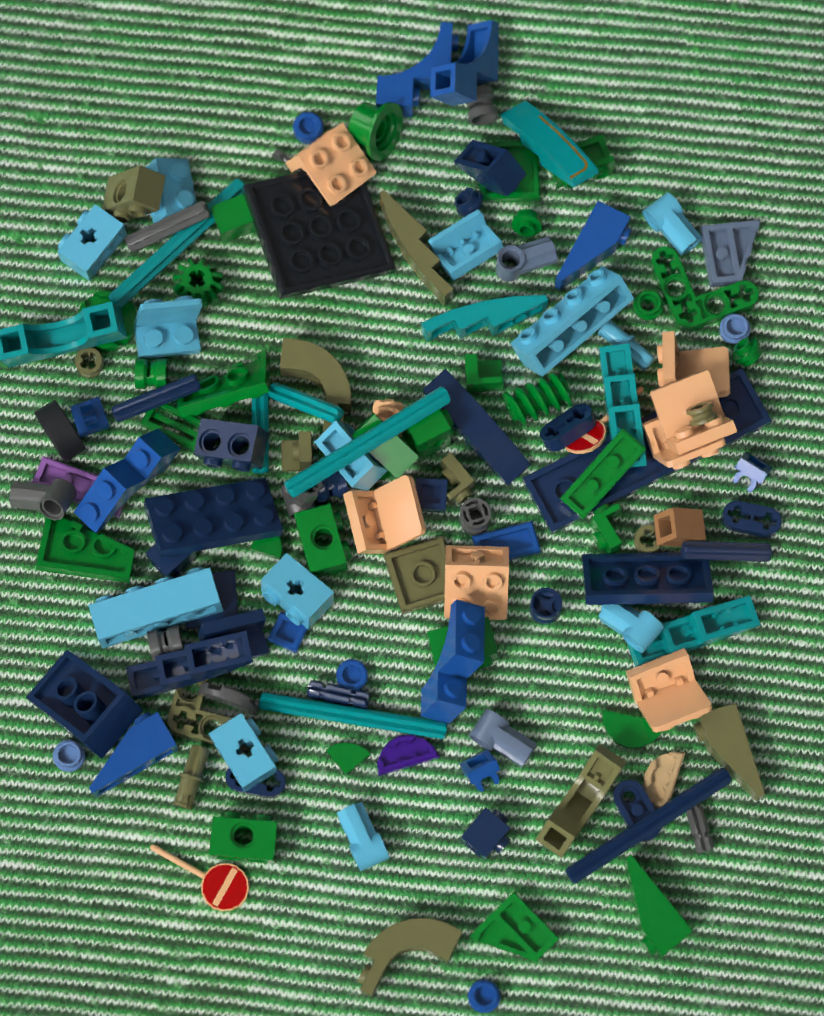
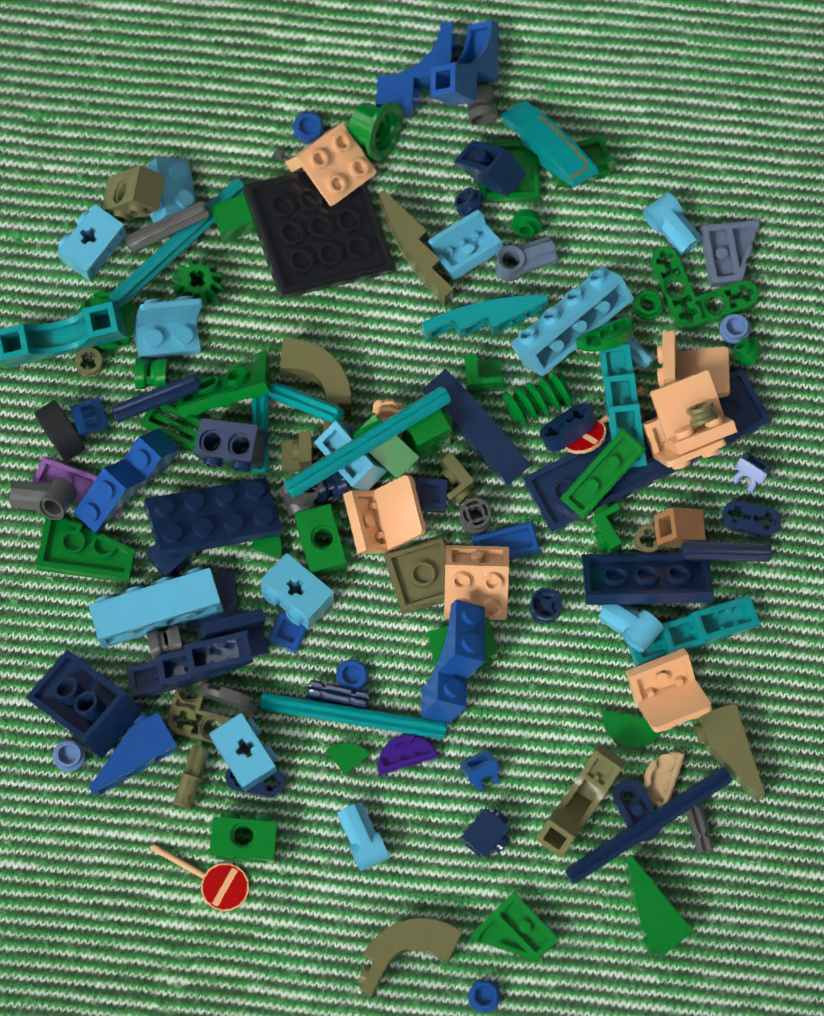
(495, 734): sand blue piece -> none
(595, 243): blue slope -> none
(607, 336): none -> green tile

